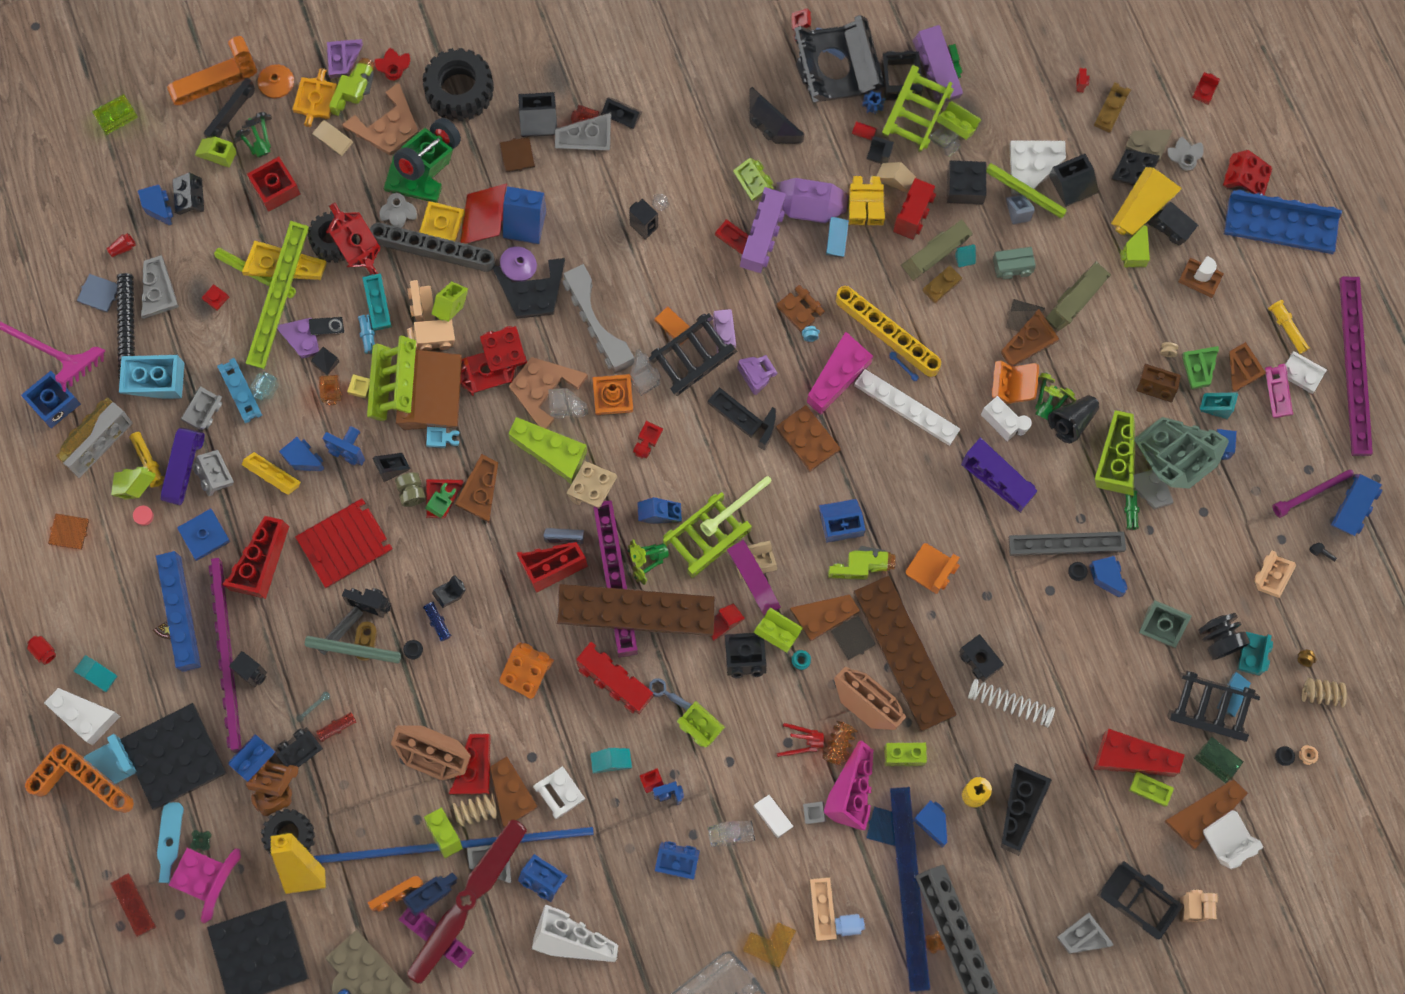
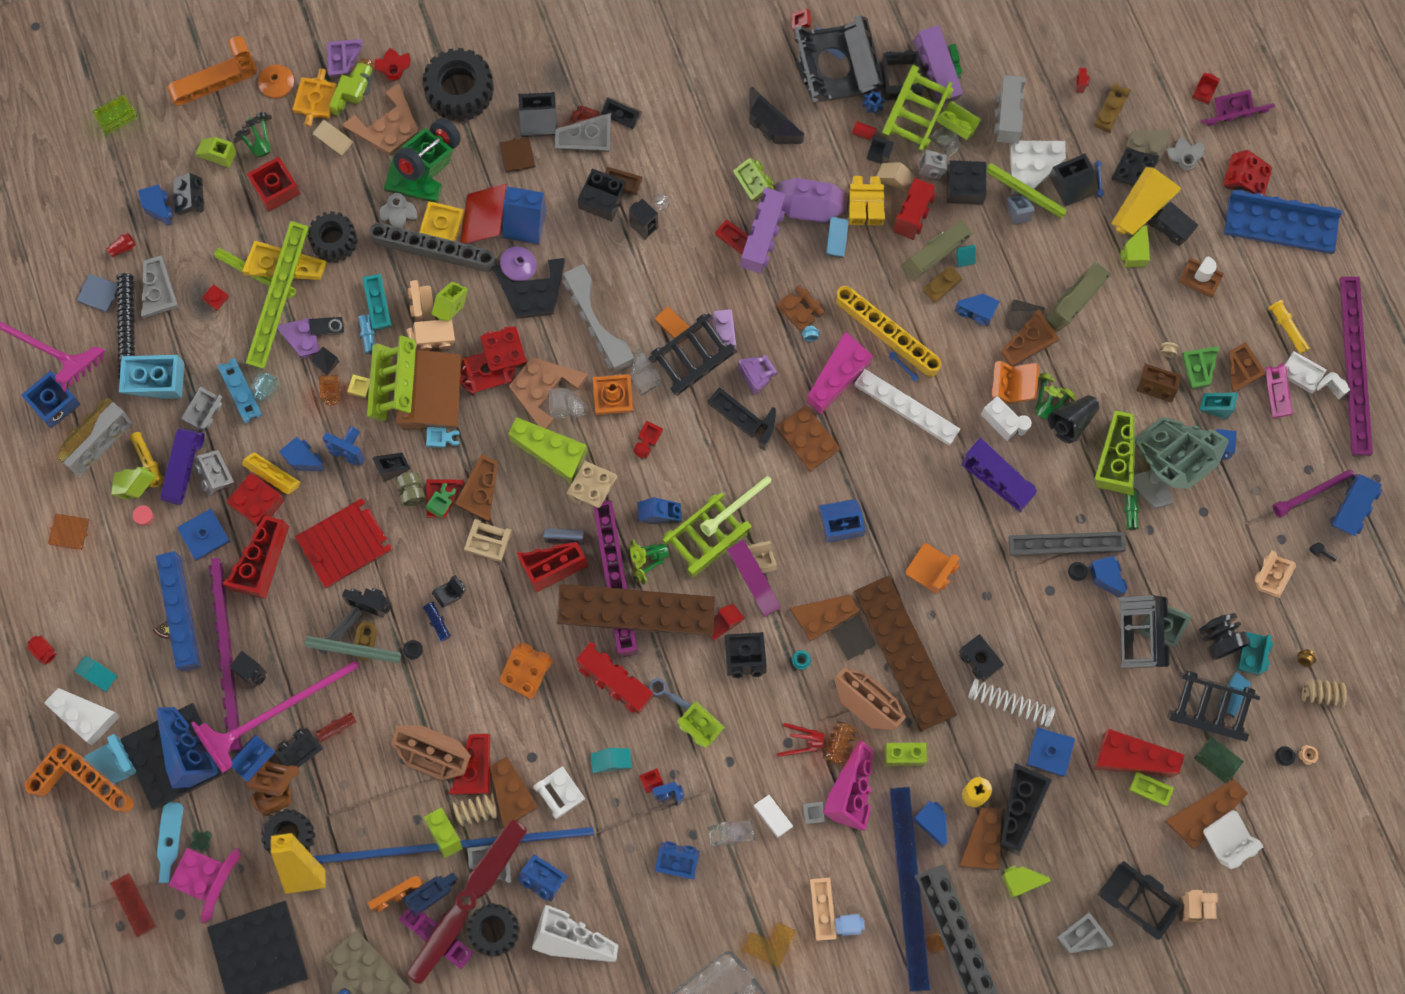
(183, 755): none -> blue wedge
(219, 744): none -> dark pink piece
(229, 110): black plate -> none
(255, 500): none -> red brick
(325, 696): clear light blue hinge -> none
(343, 228): red plate -> none
(480, 917): none -> black tyre
(487, 546): none -> tan plate
(601, 195): none -> black slope
(633, 181): none -> reddish brown plate
(778, 630): lime bracket -> none
(861, 561): lime plate -> none
(881, 827): clear blue piece -> none
(933, 165): none -> light grey brick
(979, 308): none -> blue slope
(984, 843): none -> dark orange wing
(1009, 110): none -> light grey wedge
(1014, 262): sand green brick -> none
(1022, 880): none -> lime slope
(1050, 751): none -> blue plate
(1098, 164): none -> blue hinge
(1144, 605): none -> black piece
(1235, 105): none -> magenta bracket
(1335, 384): none -> white plate

